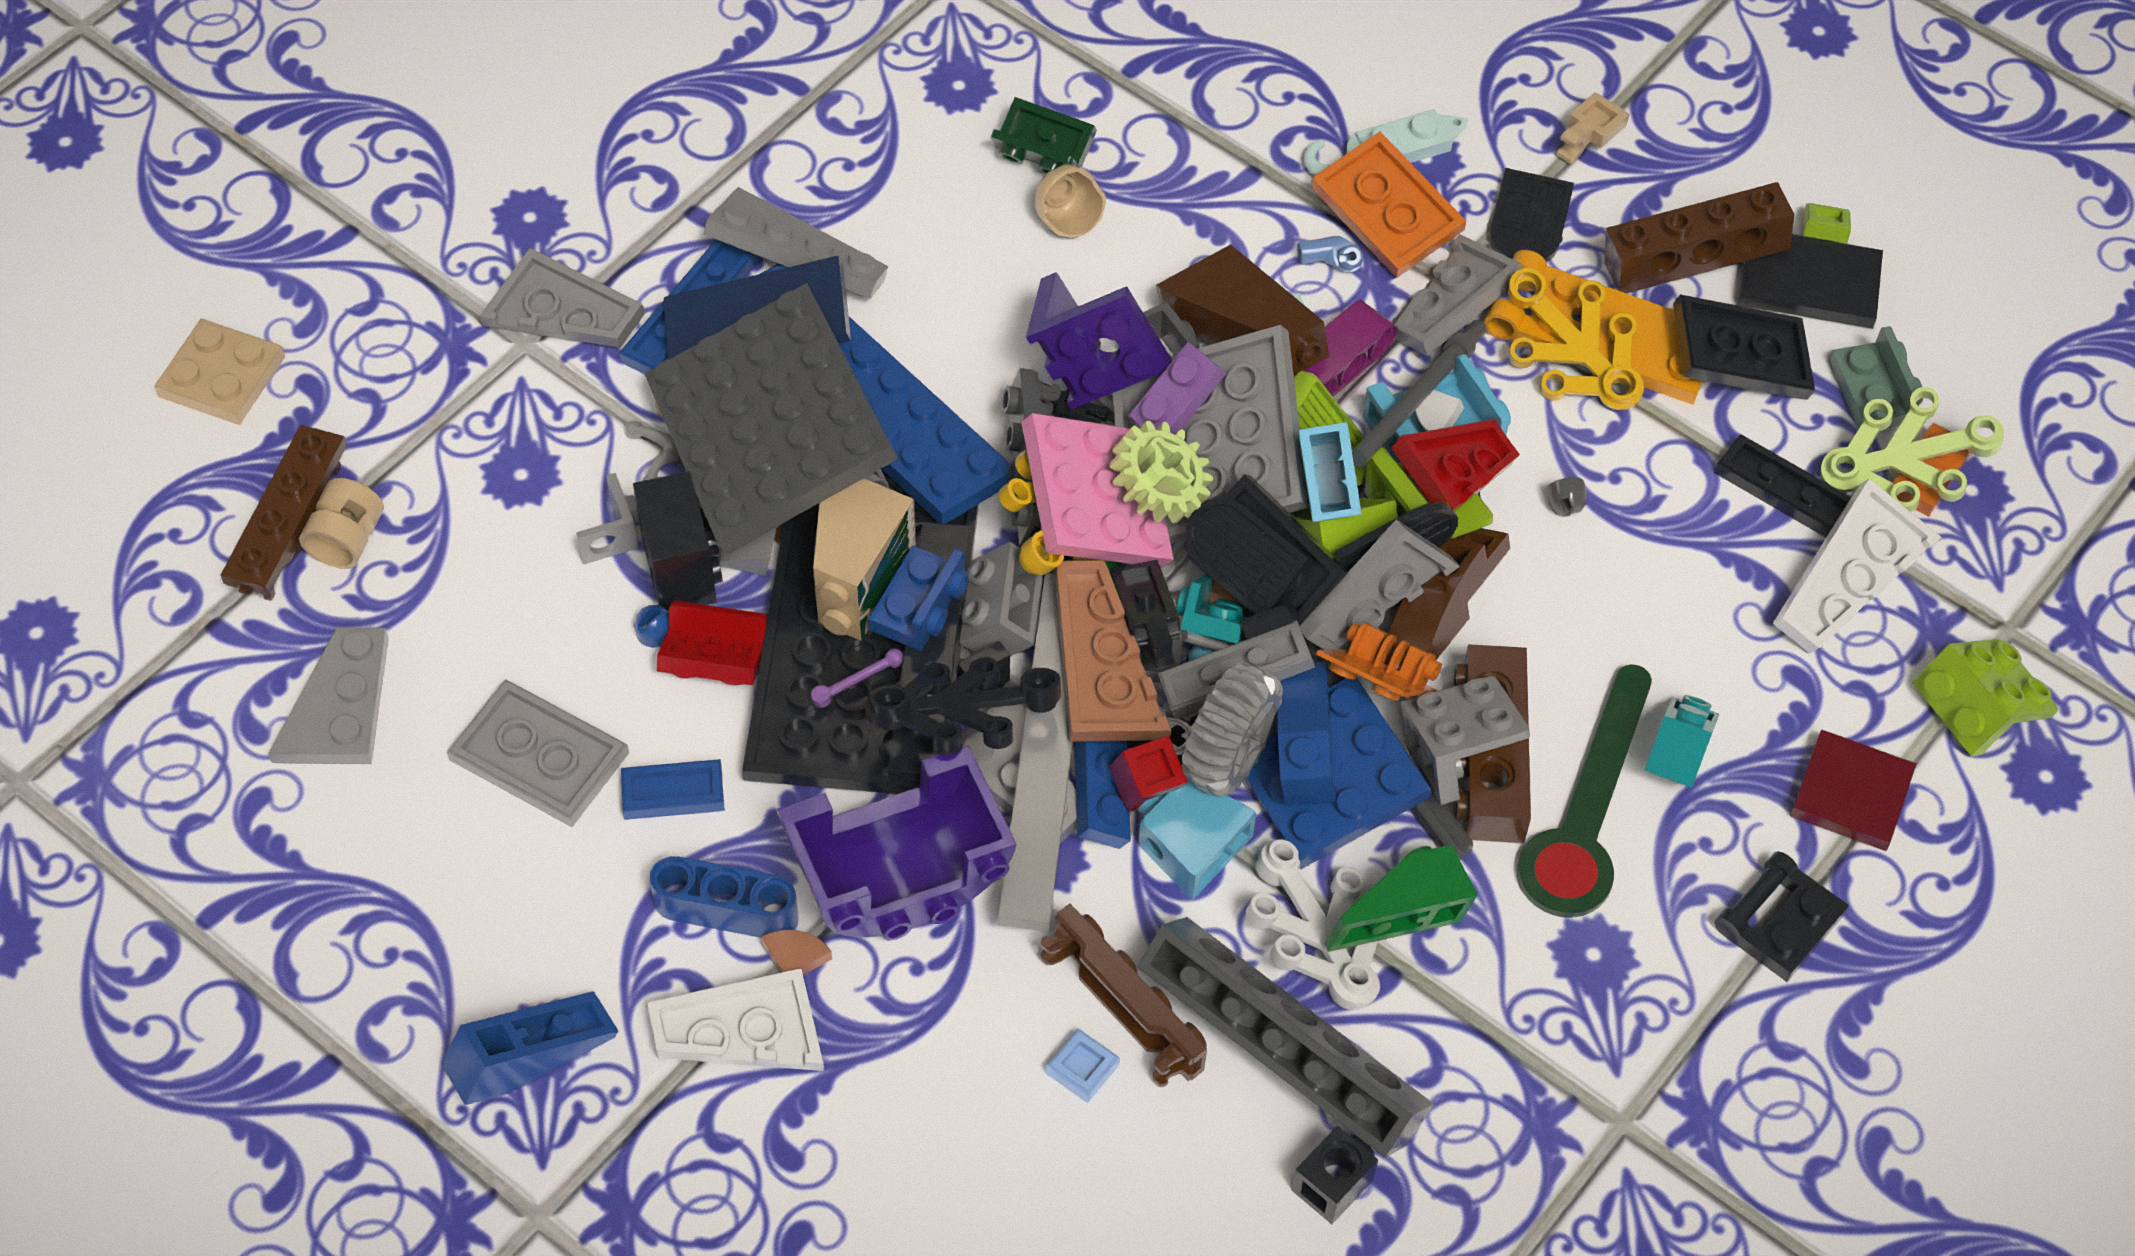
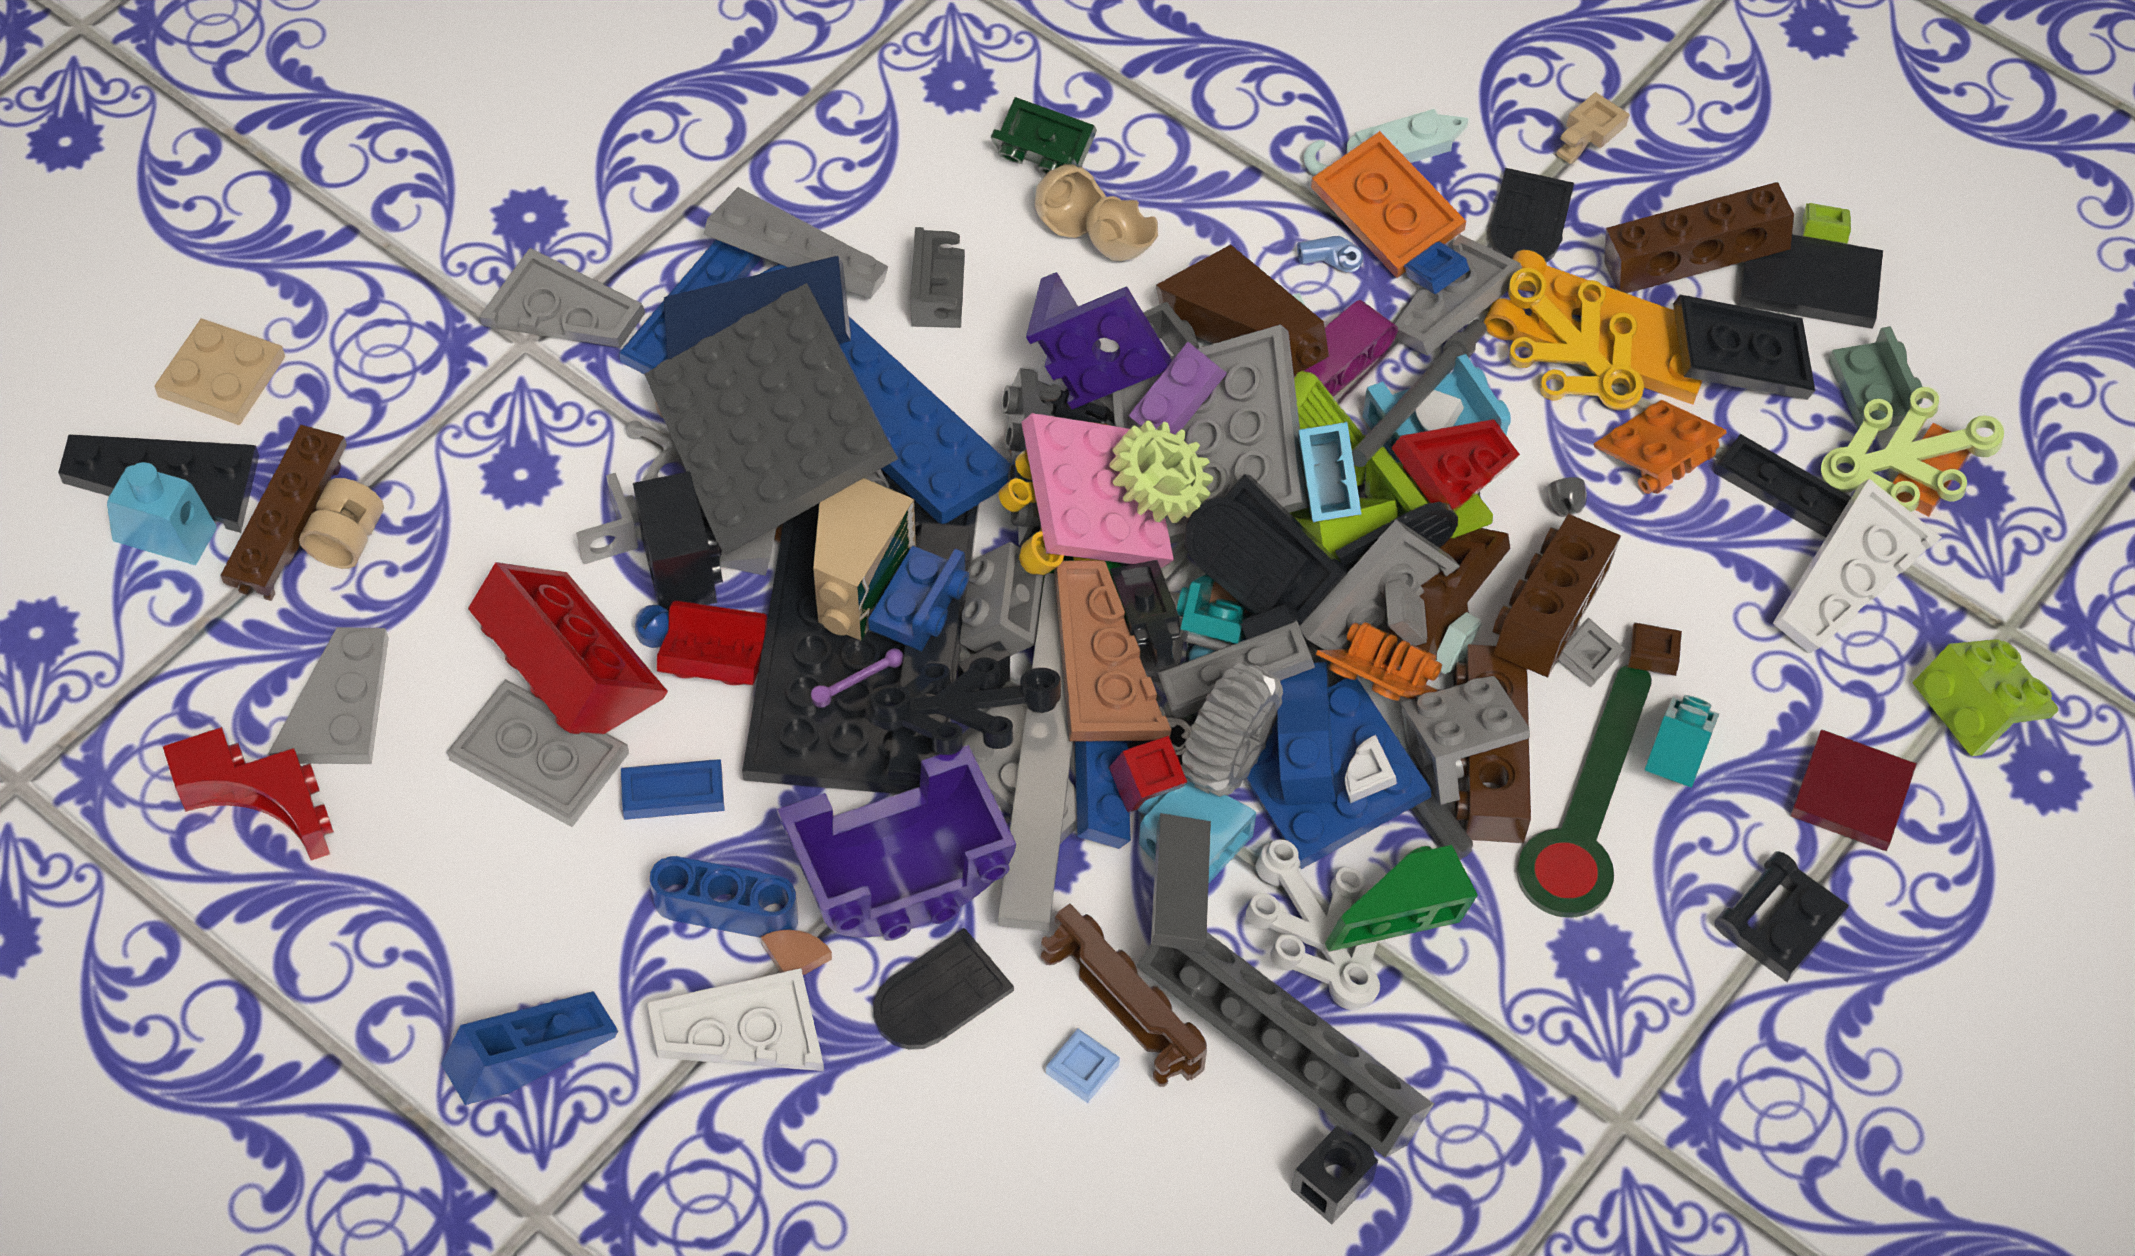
(159, 514): none -> medium azure torso
(216, 774): none -> red arch
(217, 471): none -> black wing
(564, 648): none -> red slope
(937, 280): none -> dark grey hinge
(939, 993): none -> black window
(1120, 228): none -> tan hair
(1181, 883): none -> dark grey tile
(1368, 771): none -> white tile
(1406, 612): none -> light grey tile
(1436, 267): none -> blue tile
(1456, 640): none -> light aqua tile
(1555, 594): none -> reddish brown brick
(1590, 652): none -> light grey tile
(1654, 649): none -> reddish brown tile
(1662, 444): none -> orange hinge

